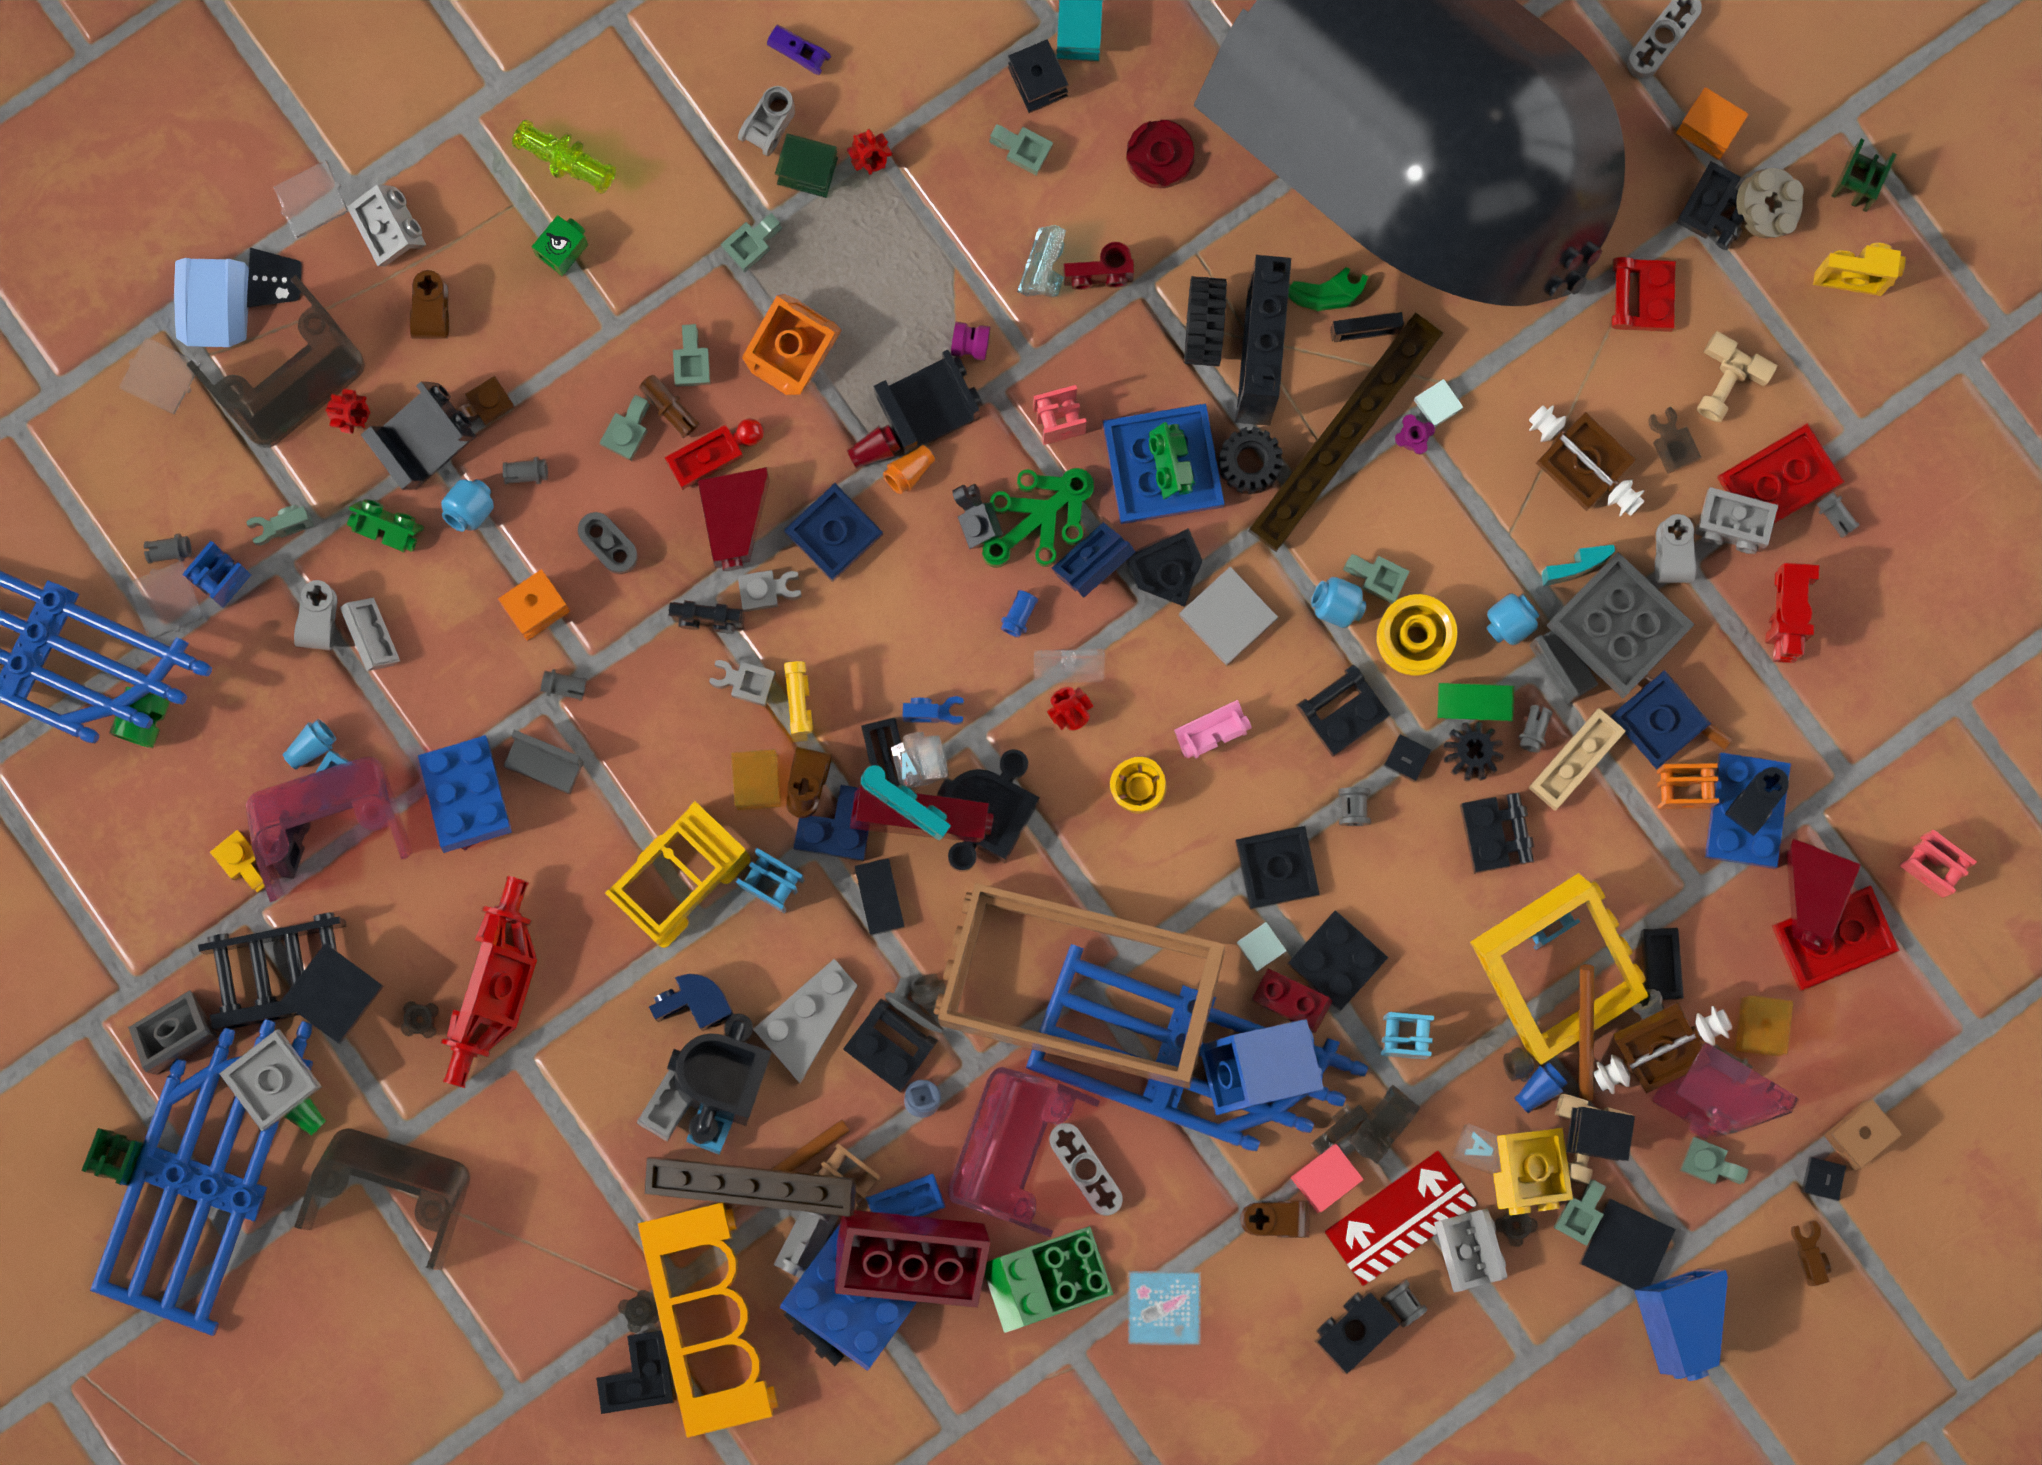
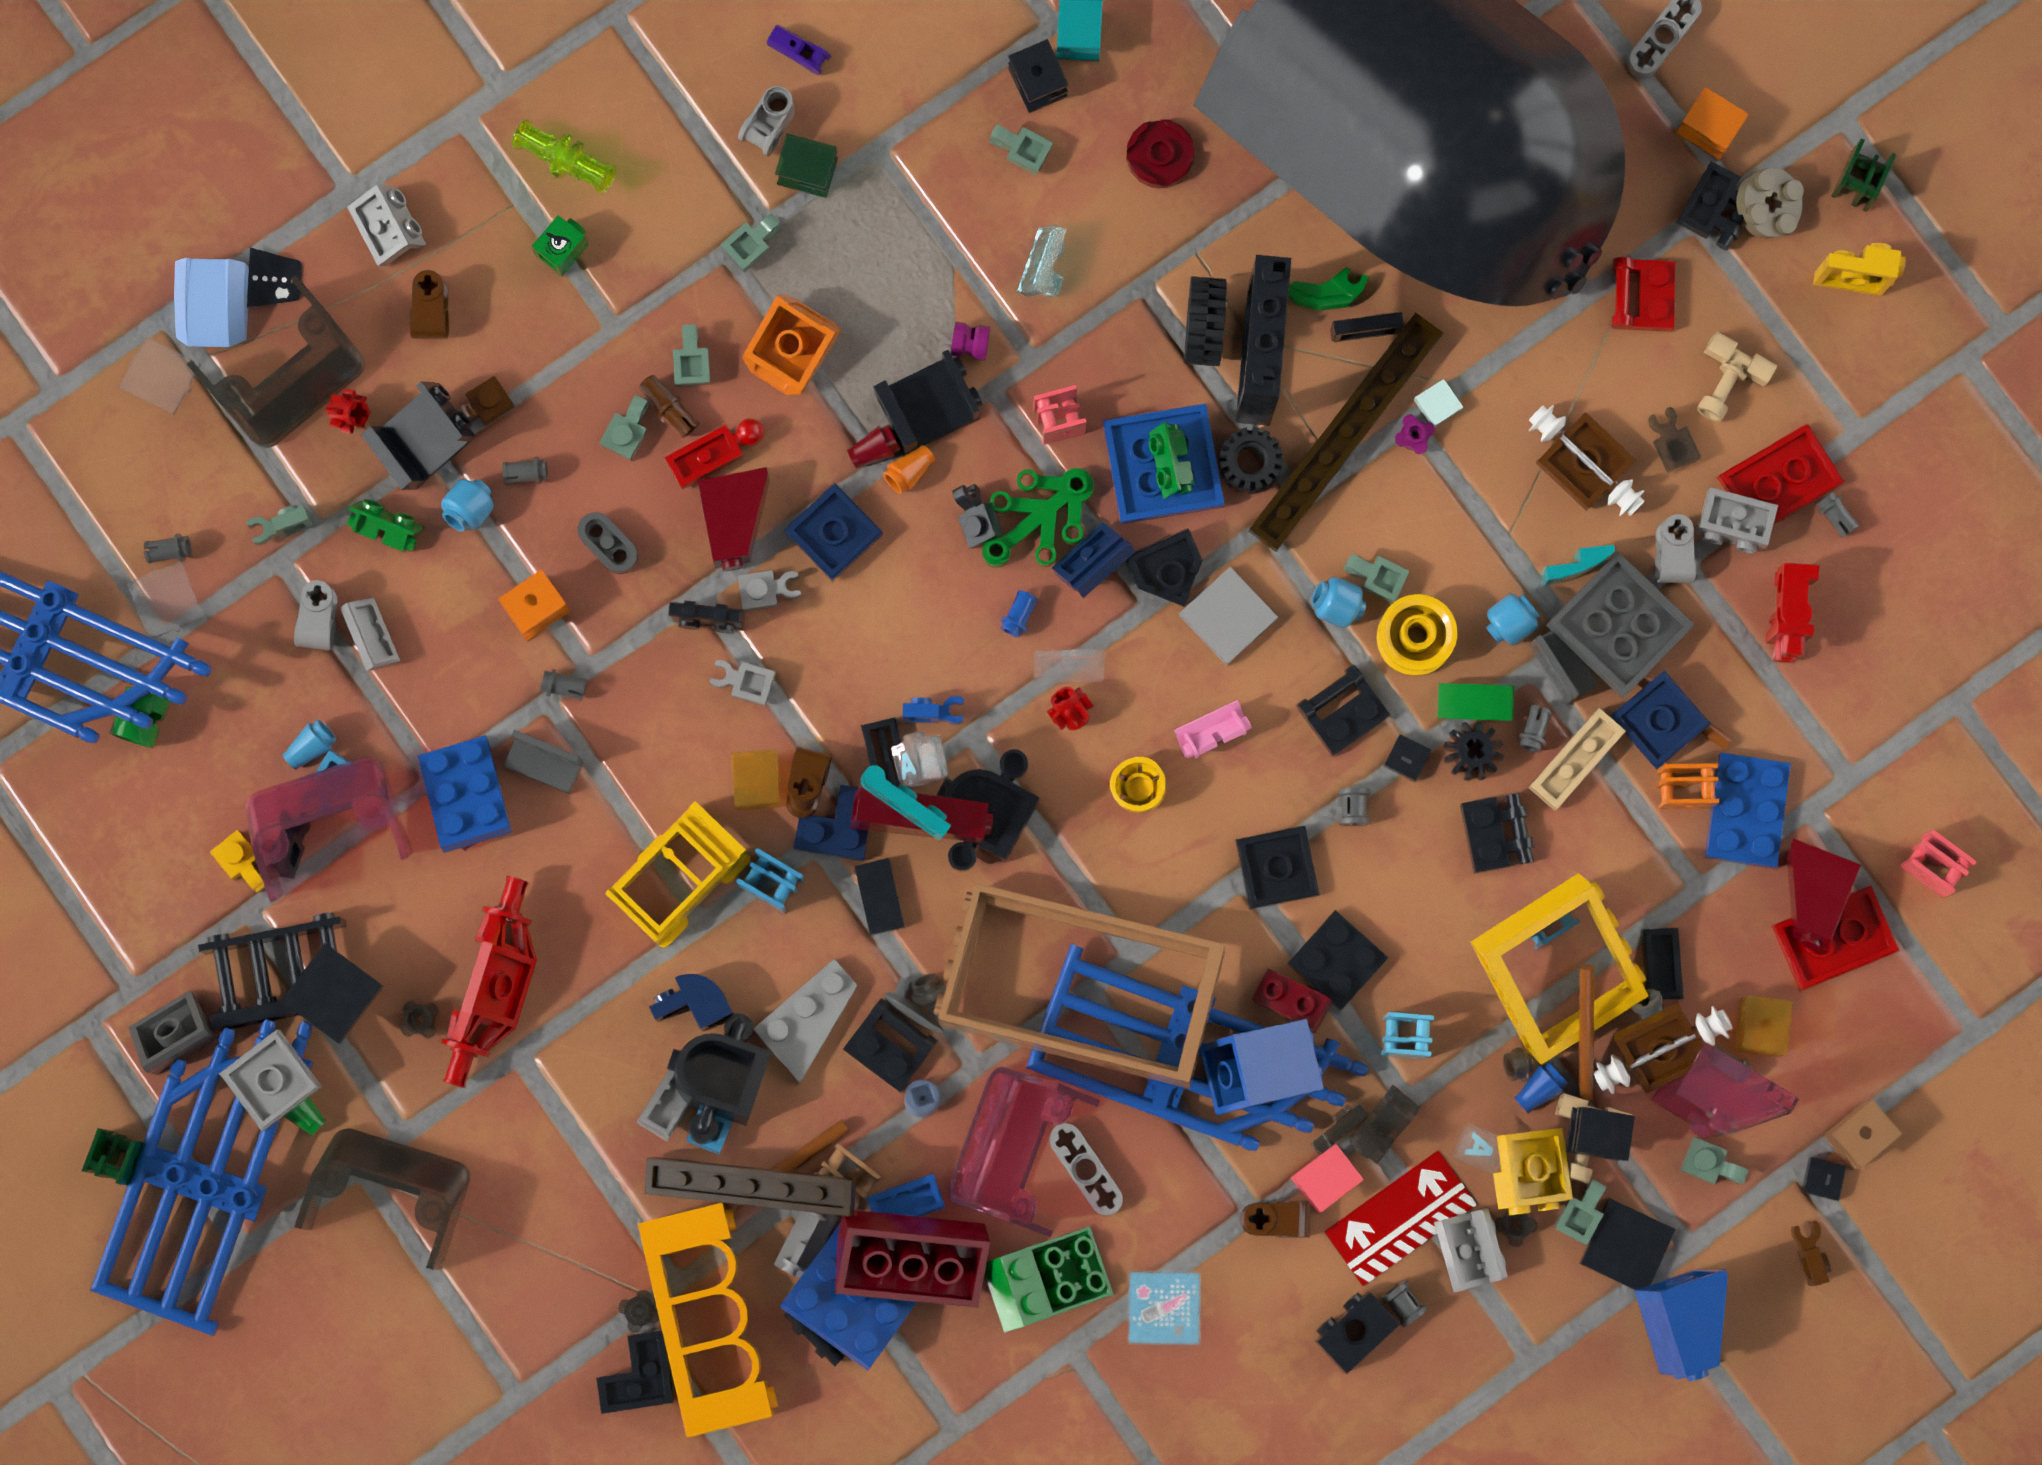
(204, 578): blue piece -> none
(311, 199): clear piece -> none
(797, 688): yellow plate -> none
(869, 151): red gear -> none
(1084, 274): dark red plate -> none
(1261, 946): light aqua tile -> none
(1754, 803): black piece -> none

